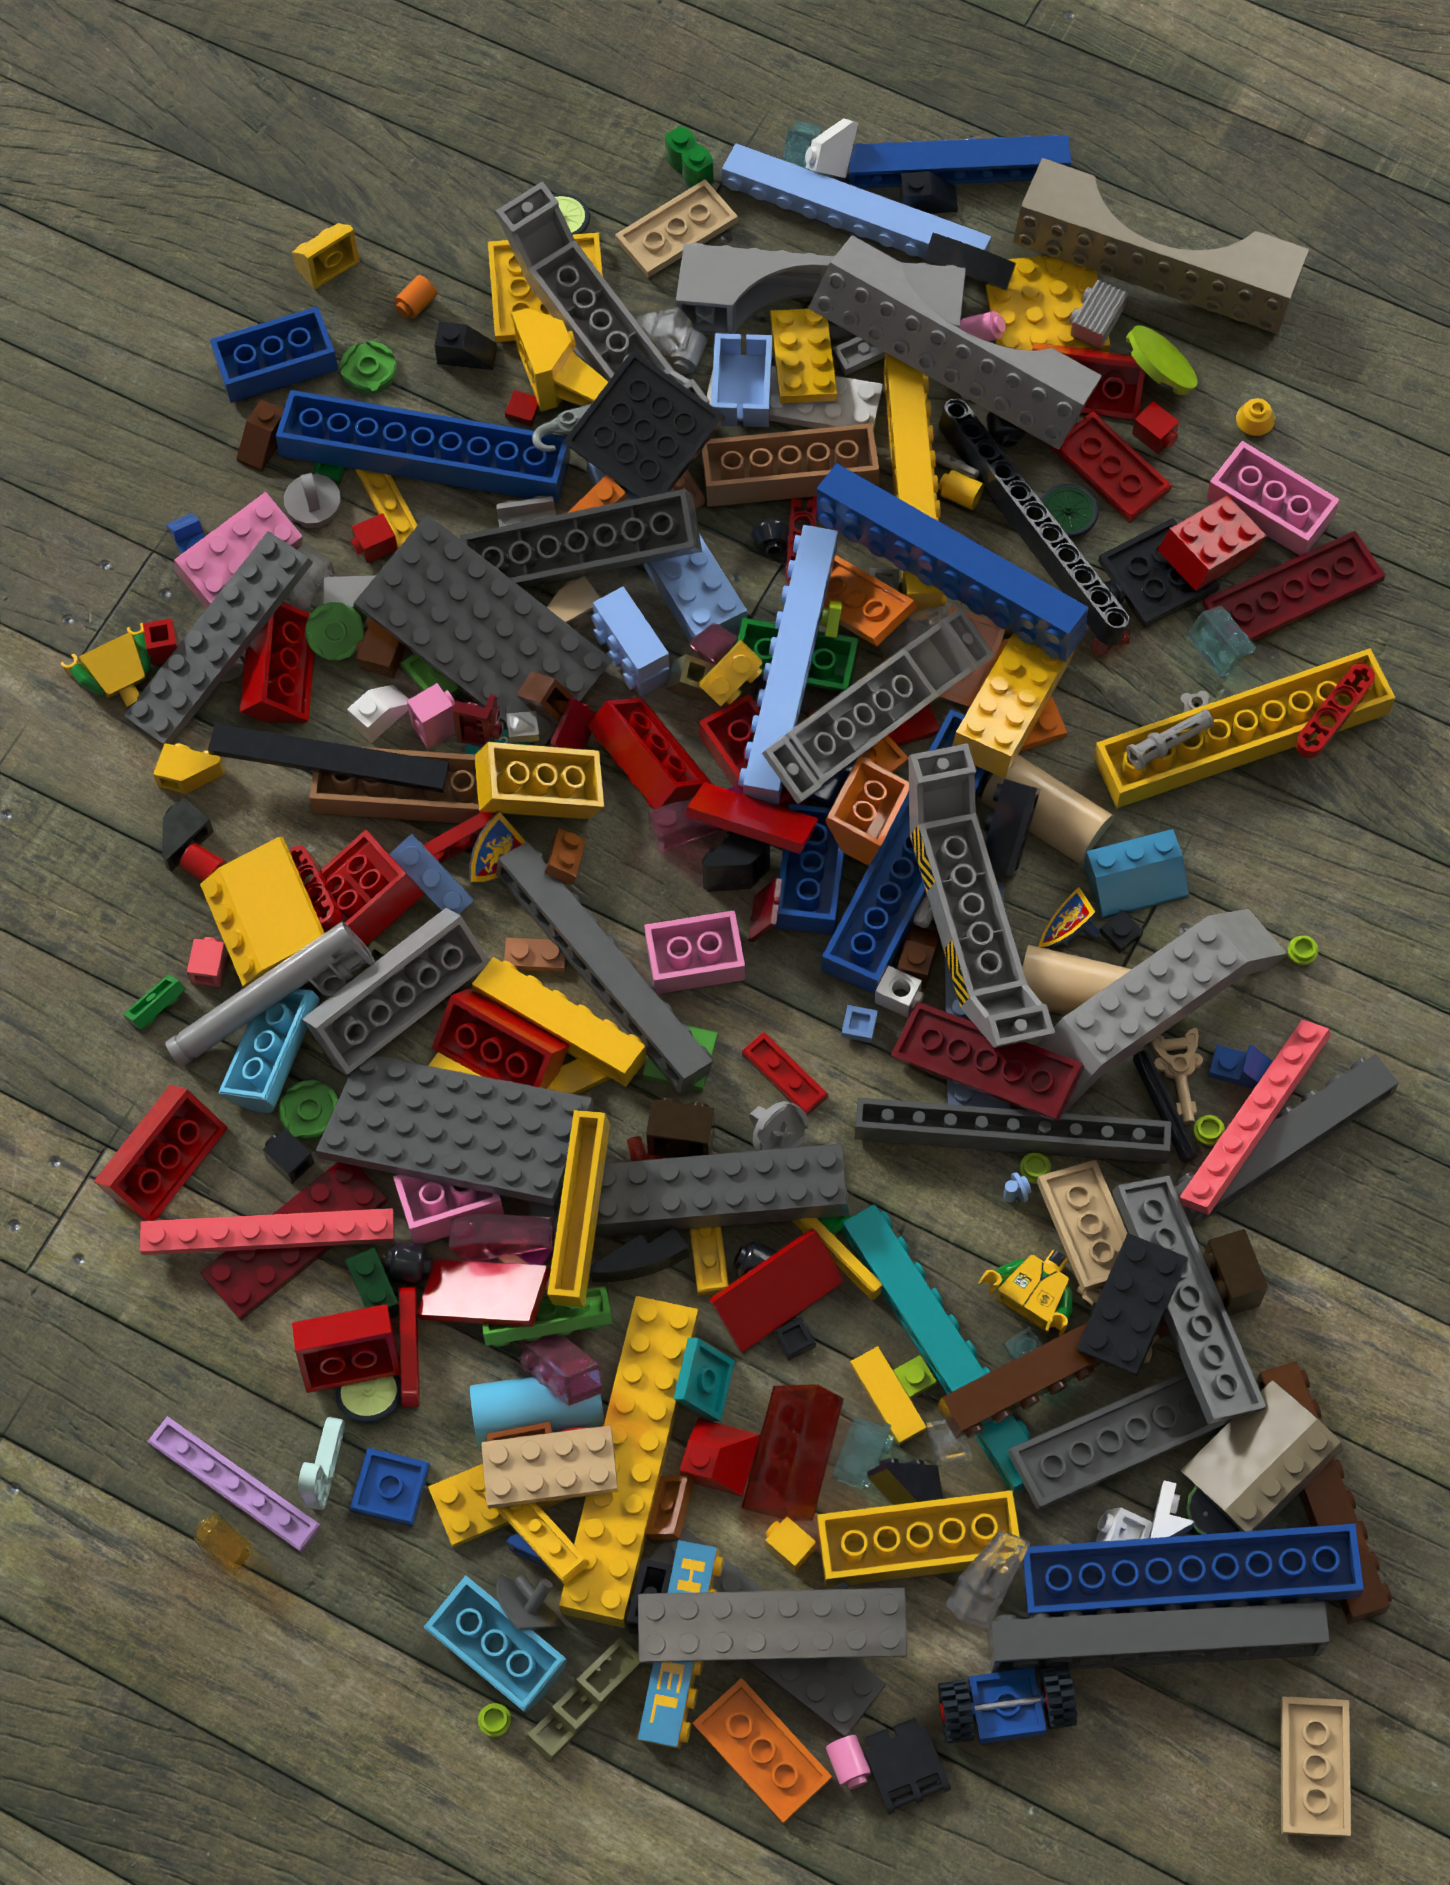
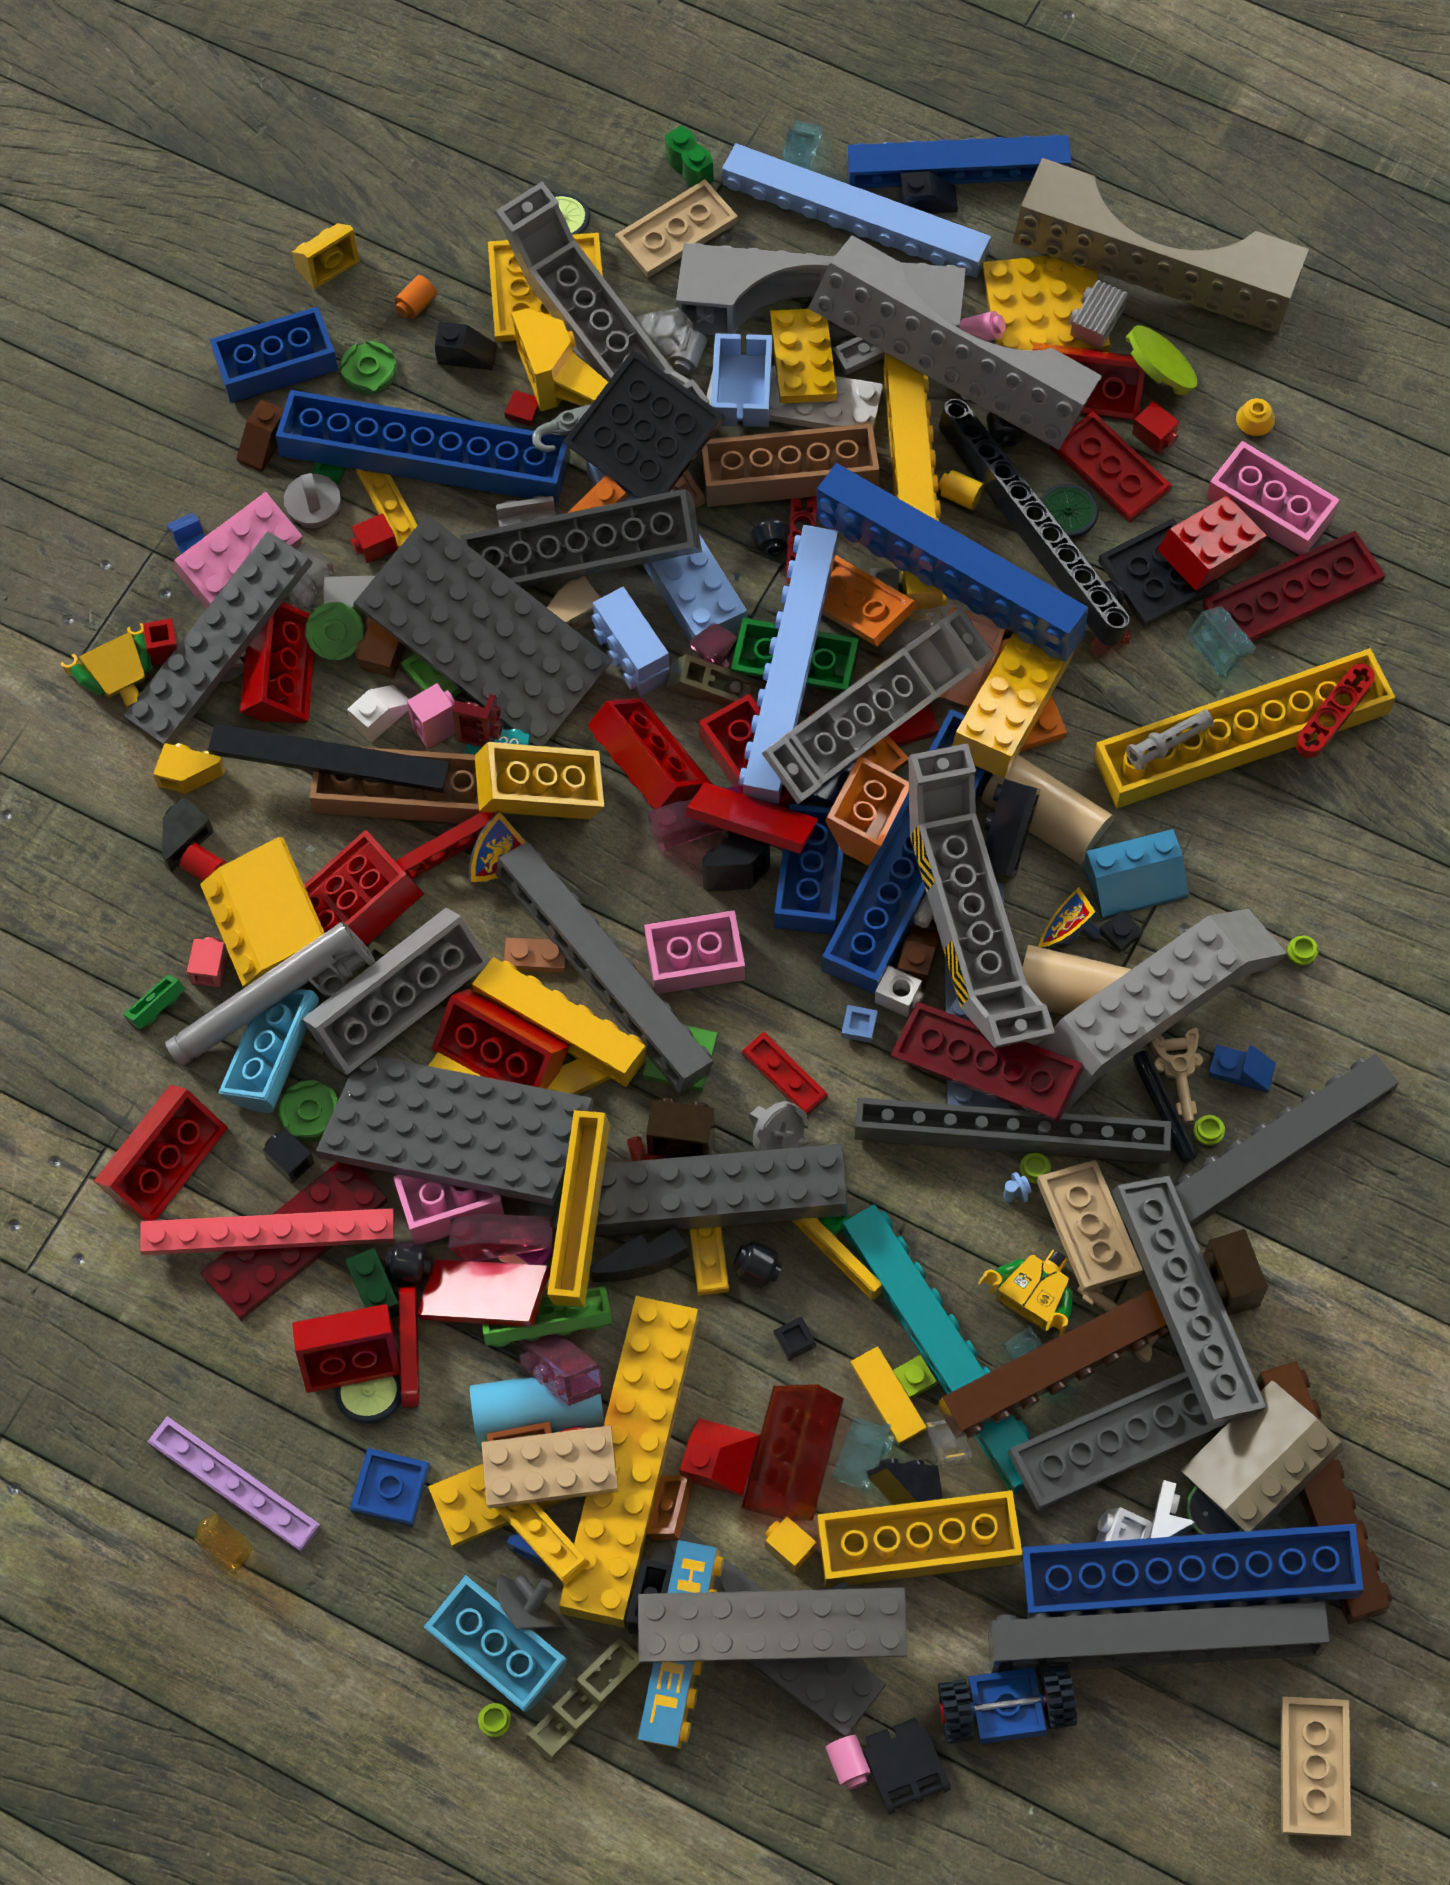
(315, 886): red beam -> none
(317, 1478): light aqua beam -> none
(431, 875): medium blue plate -> none
(522, 727): light grey tile -> none
(544, 696): reddish brown slope -> none
(565, 856): dark orange plate -> none
(573, 729): dark red piece -> none
(704, 1379): teal plate -> none
(730, 673): yellow brick -> none
(762, 1751): orange plate -> none
(765, 910): dark red piece -> none
(776, 1290): red tile -> none
(831, 617): lime plate -> none
(832, 149): white slope -> none
(954, 464): light grey pin -> none
(979, 264): black slope -> none
(986, 1580): clear slope -> none
(1132, 1304): black plate -> none
(1190, 699): light grey plate -> none
(1254, 1117): coral plate -> none

